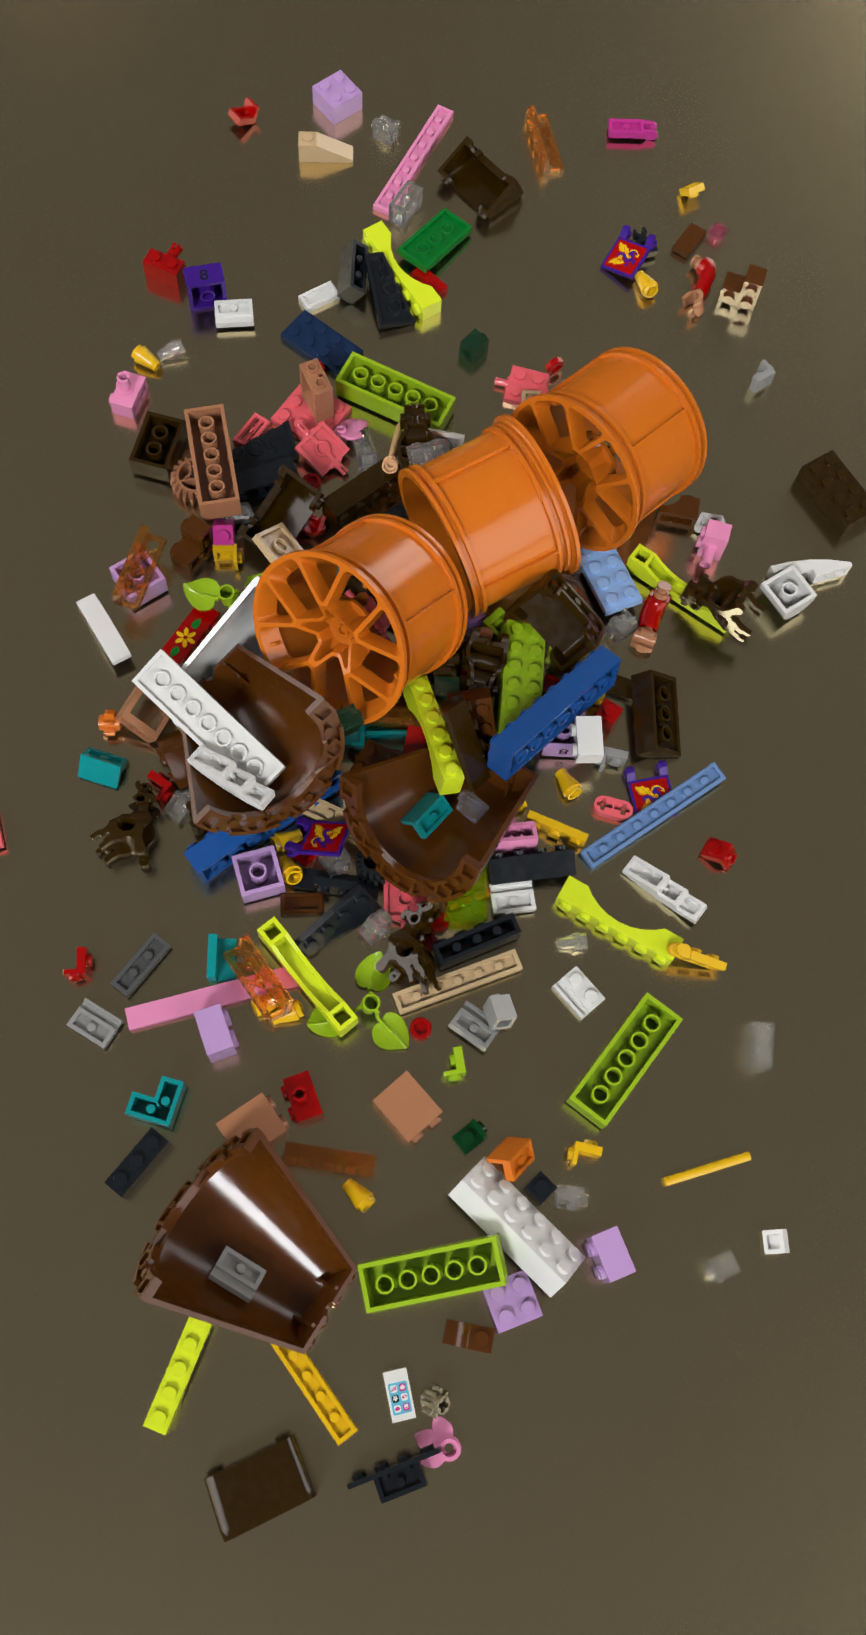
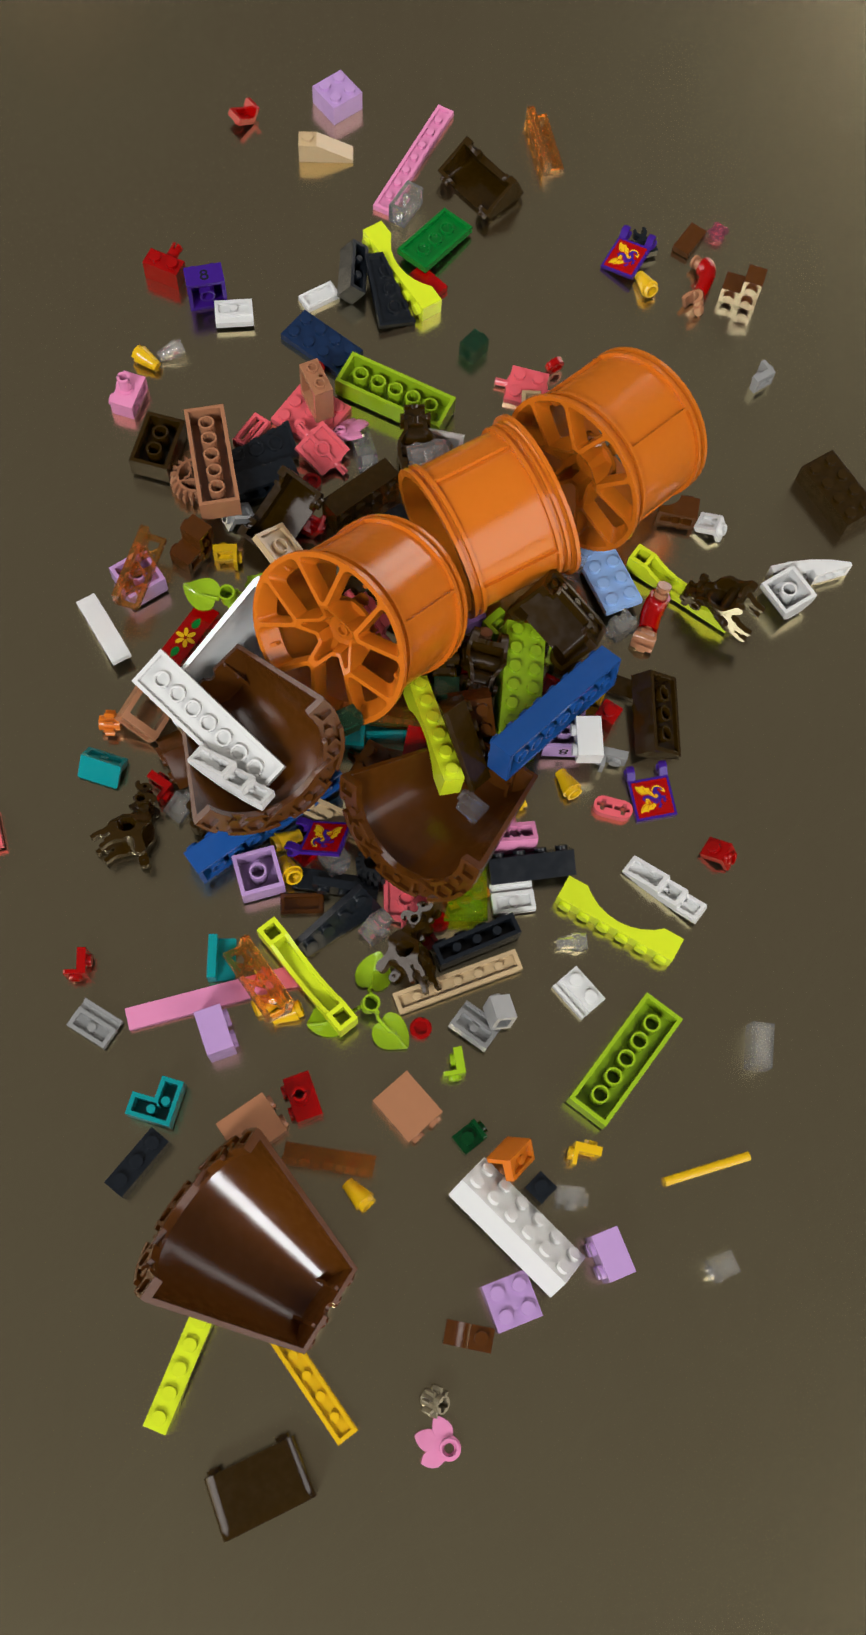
(141, 965): dark grey plate -> none
(223, 531): dark pink brick -> none
(237, 1274): light grey plate -> none
(386, 129): clear brick -> none
(390, 462): light nougat piece -> none
(398, 1478): black bracket -> none
(399, 1395): tile -> none
(427, 814): teal panel -> none
(433, 1273): lime brick -> none
(558, 830): yellow plate -> none
(632, 129): dark pink hinge -> none
(652, 815): medium blue tile -> none
(692, 189): yellow plate -> none
(695, 956): yellow hinge -> none
(712, 542): bright pink brick -> none
(775, 1241): white plate -> none

